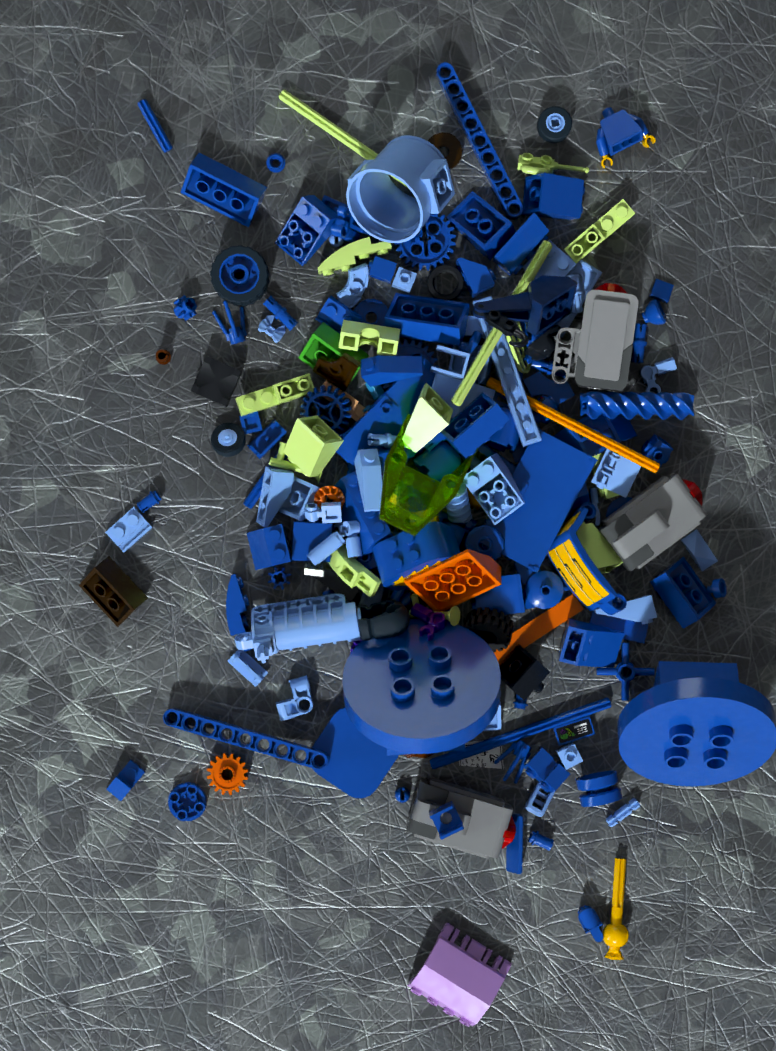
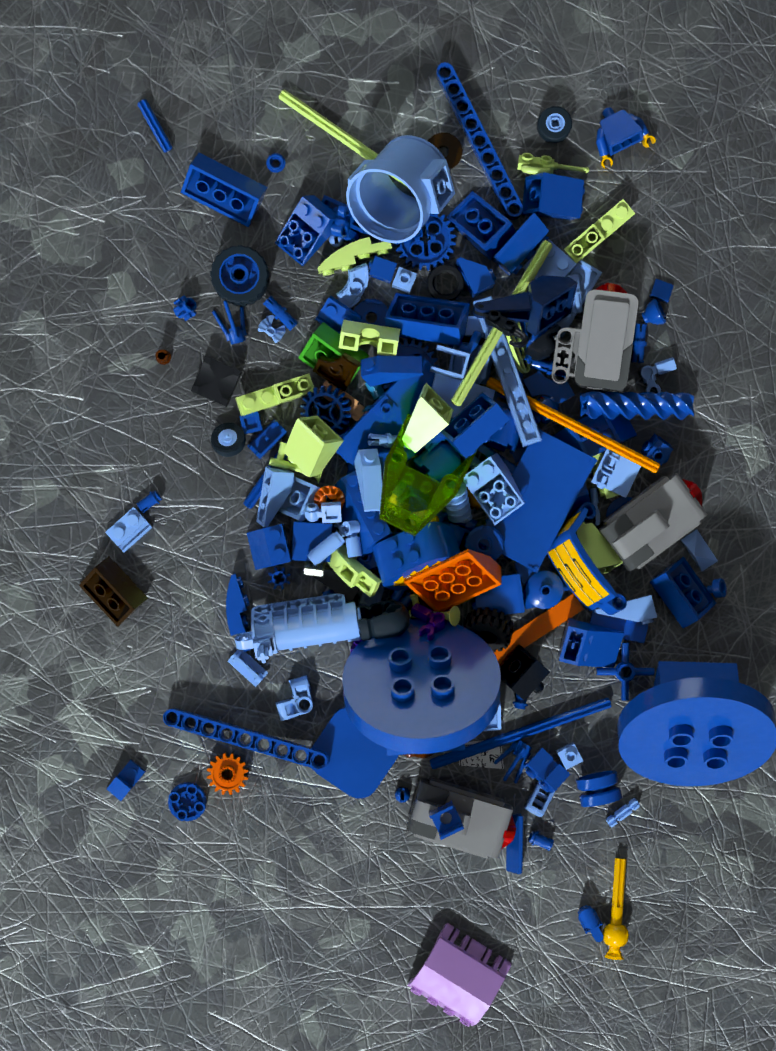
(574, 730): tile -> none

